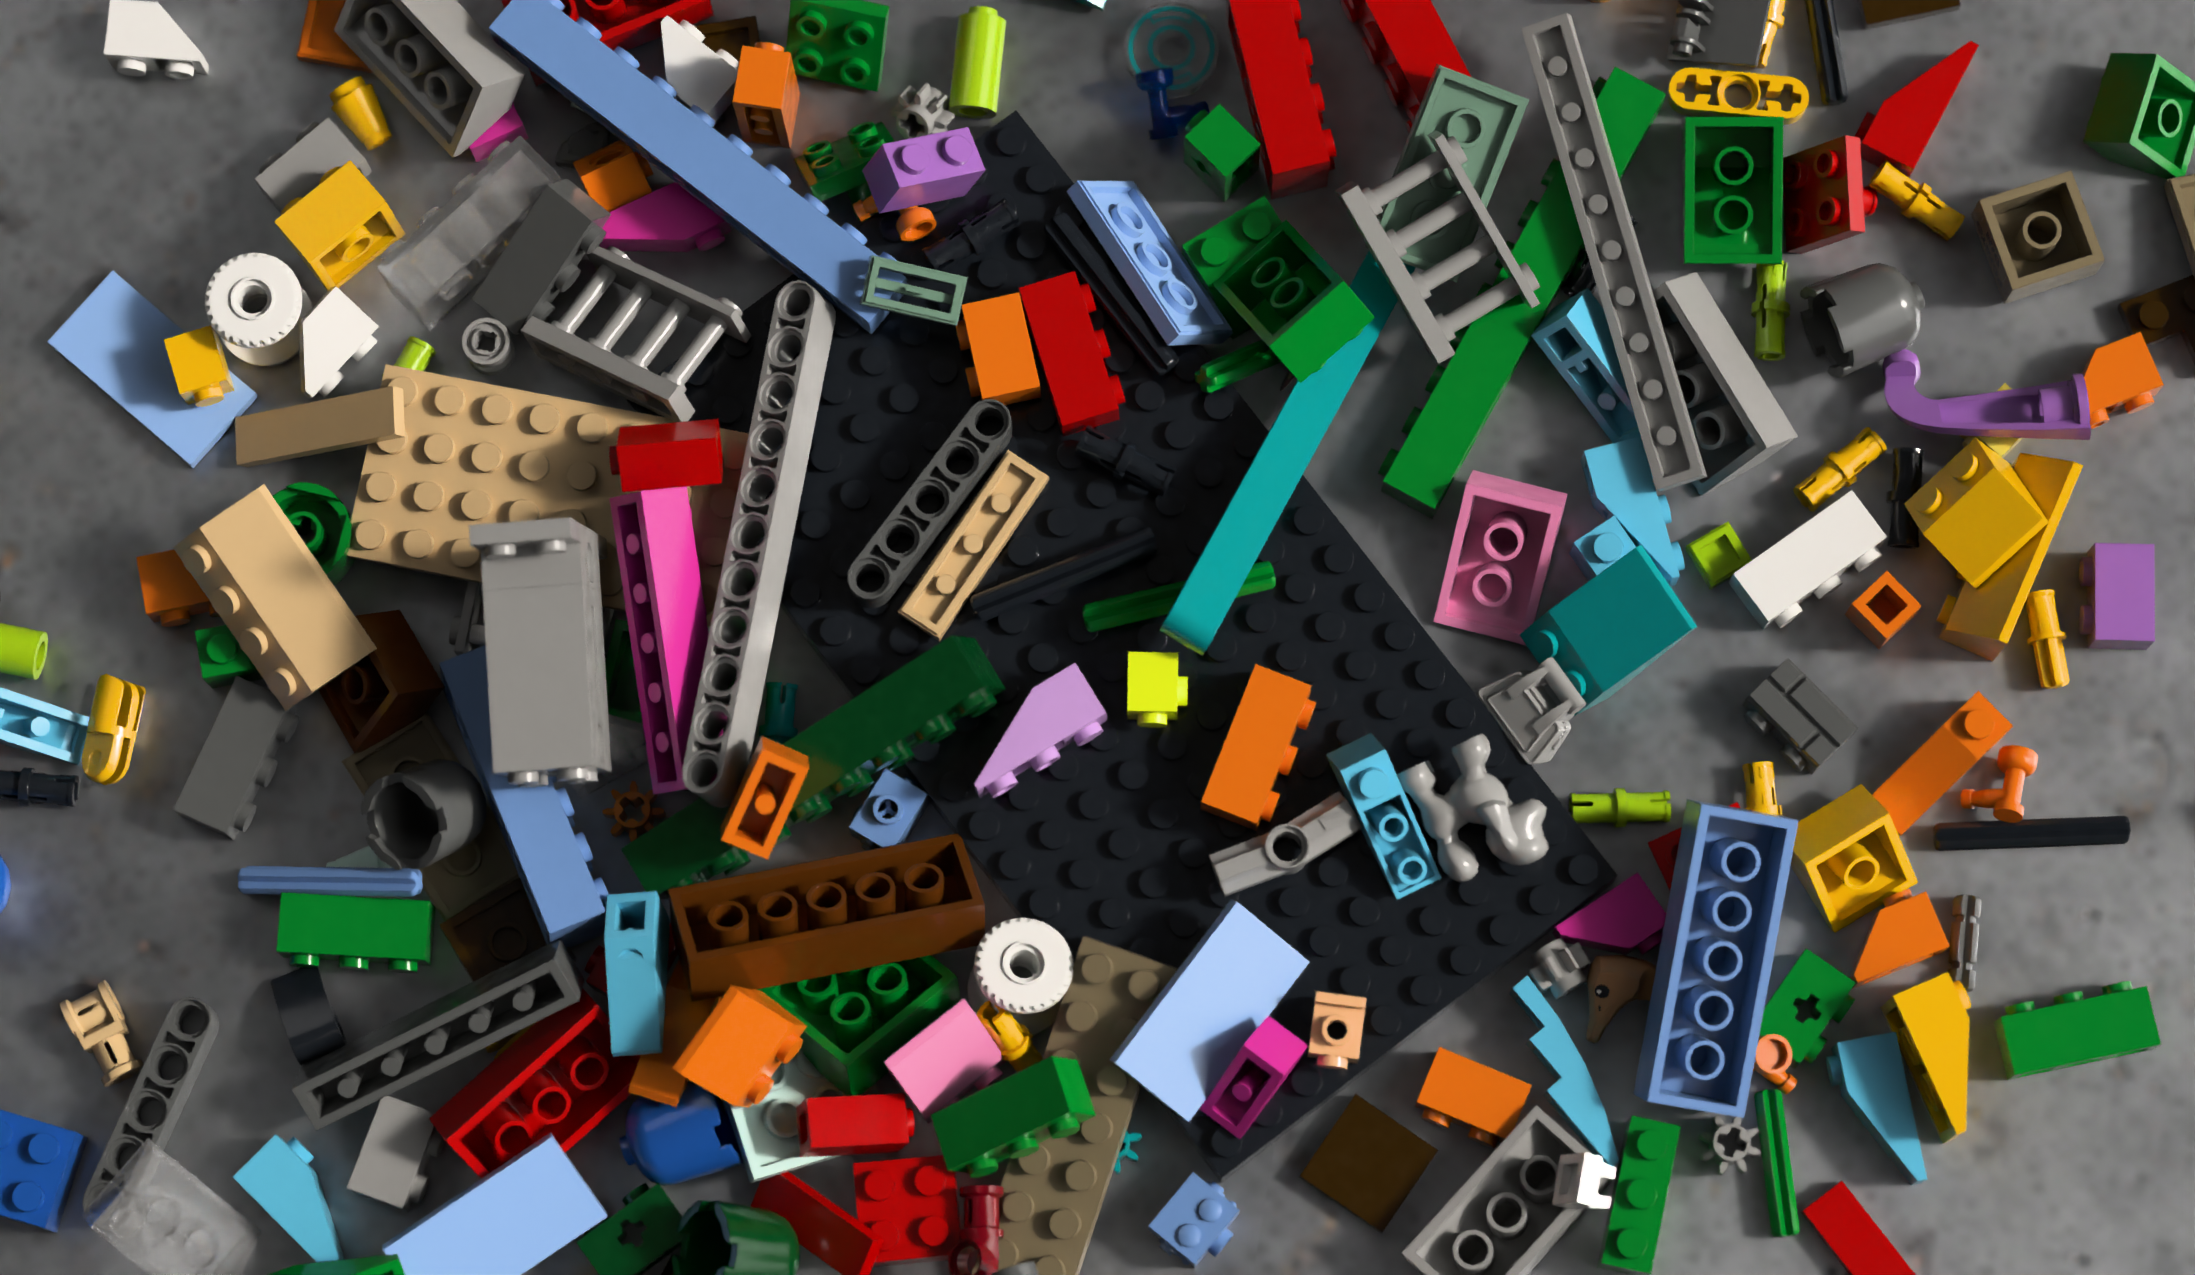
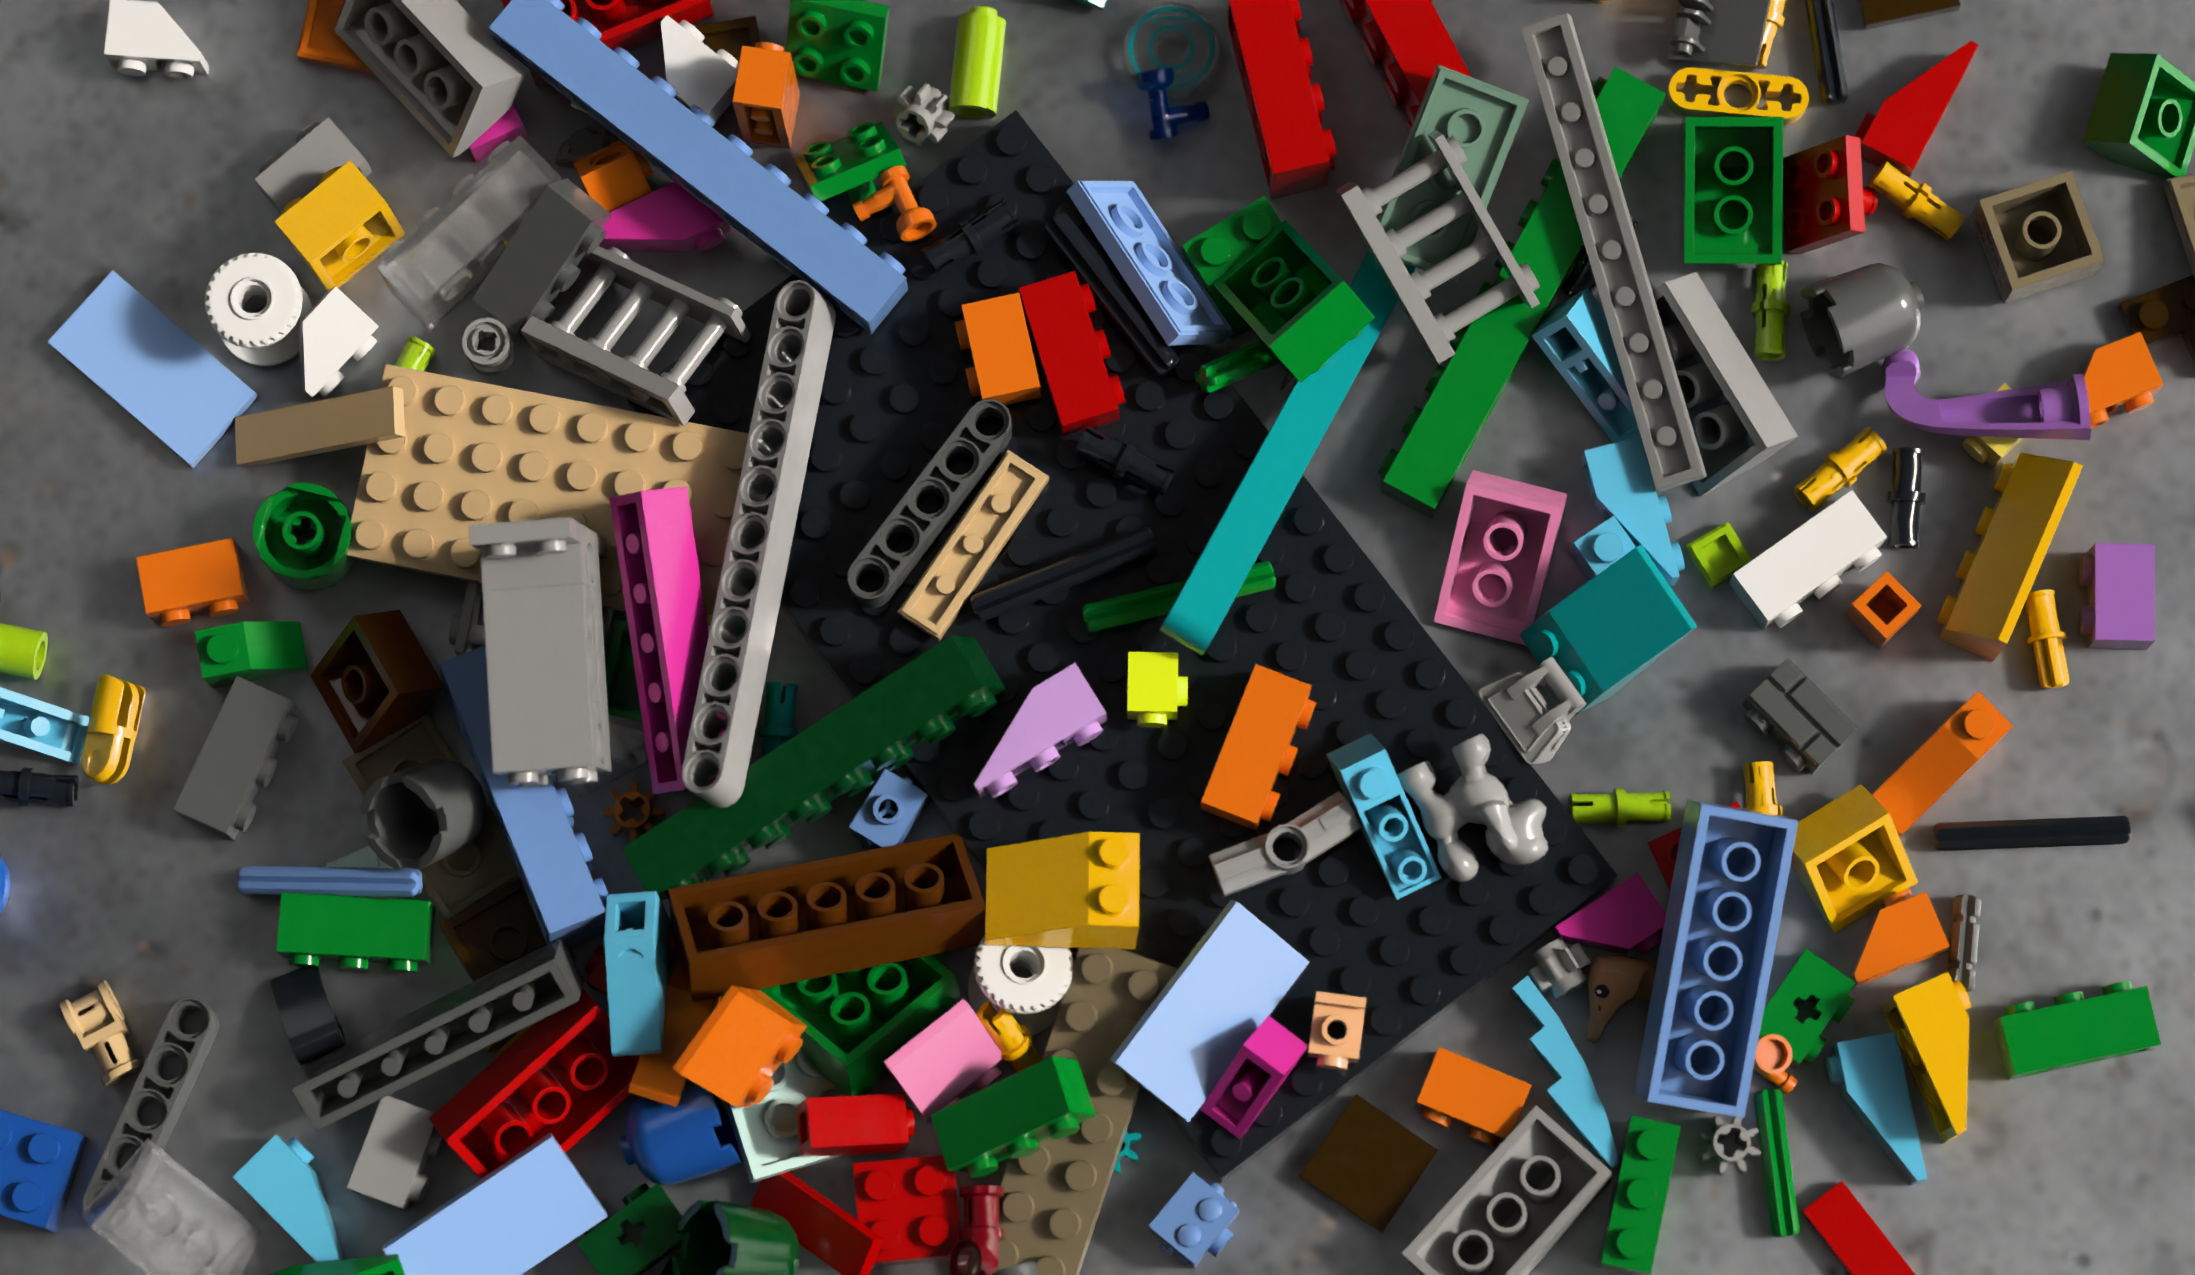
(199, 366): yellow brick -> none
(274, 597): tan slope -> none
(361, 112): yellow cone -> none
(668, 455): red brick -> none
(764, 797): orange brick -> none
(872, 281): sand green tile -> none
(923, 170): medium lavender brick -> none
(1064, 892): none -> yellow slope
(1220, 151): green brick -> none
(1579, 1180): white tile -> none
(1976, 512): yellow slope -> none
(2016, 764): orange piece -> none

